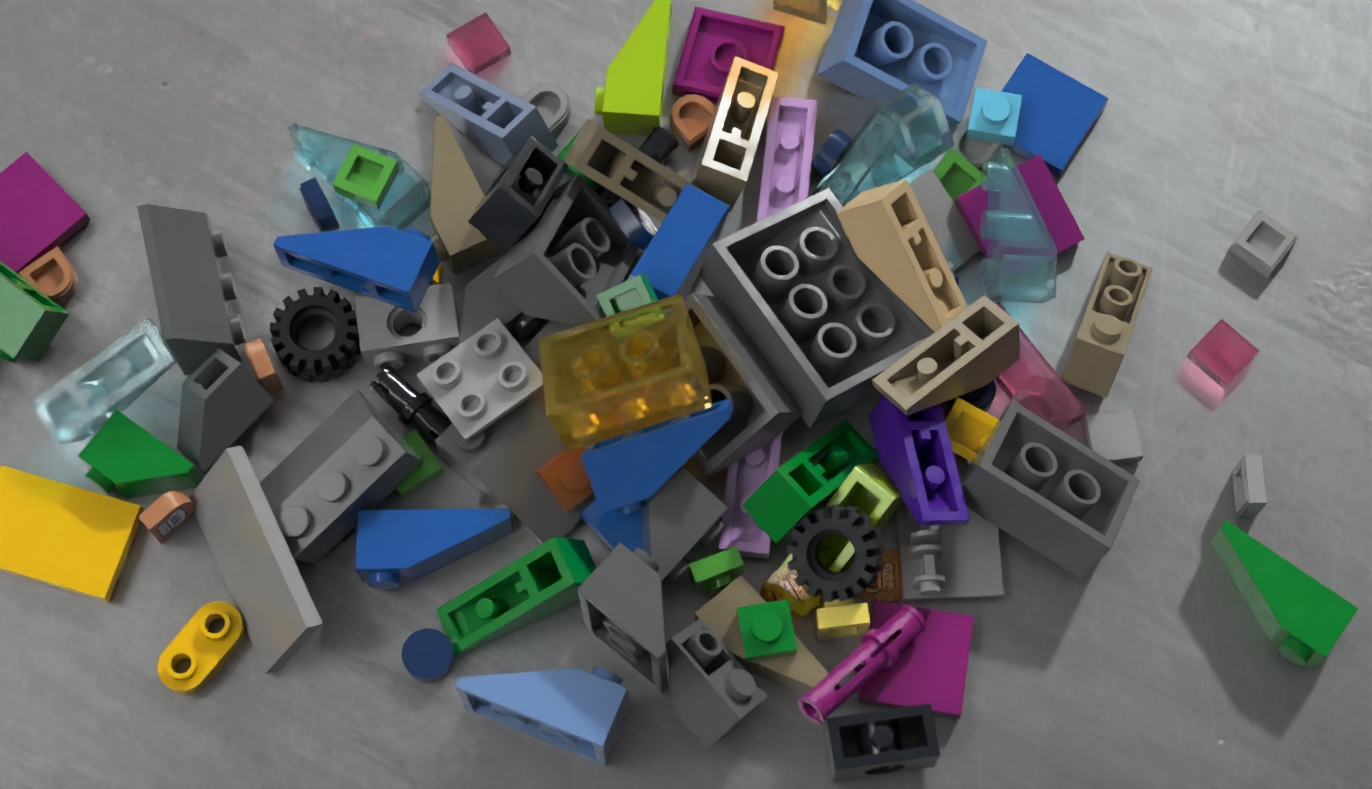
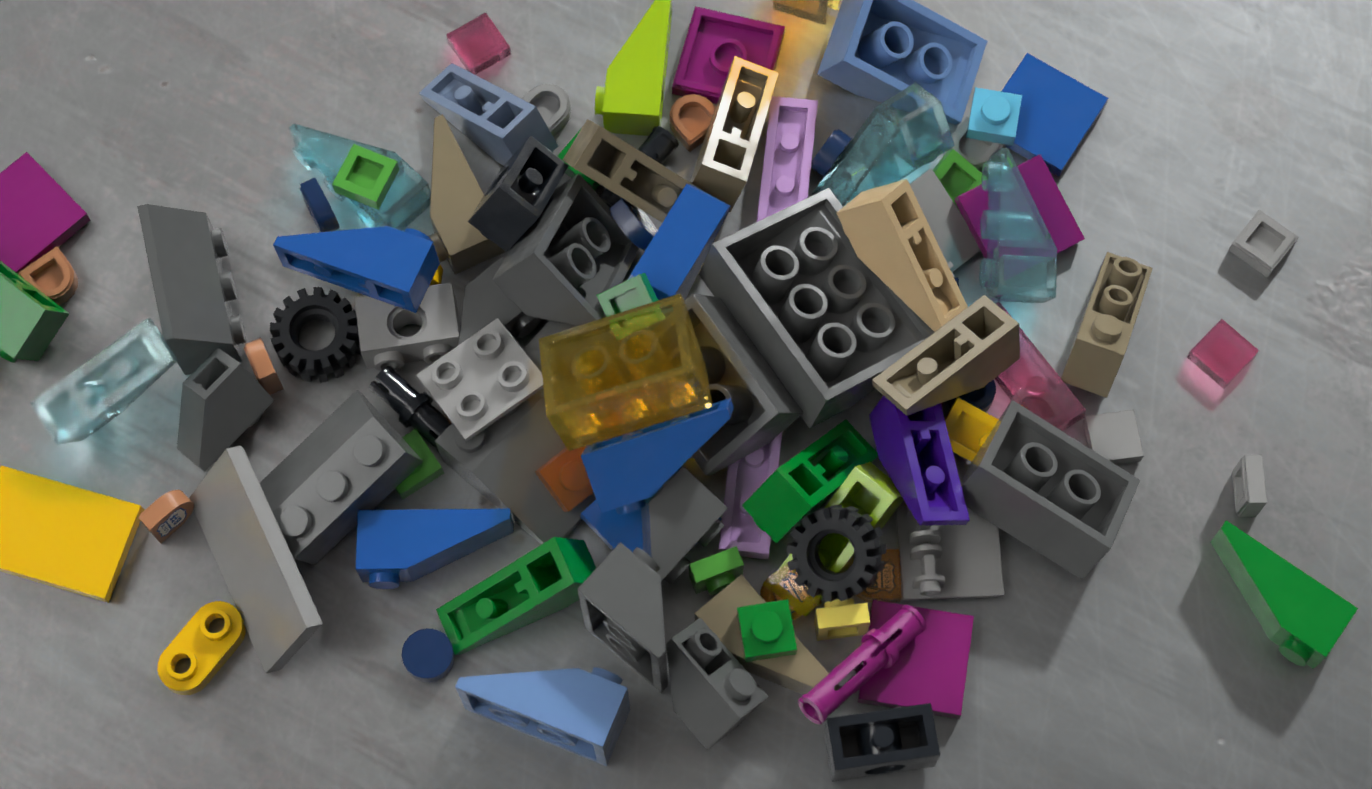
(135, 461): green slope -> none

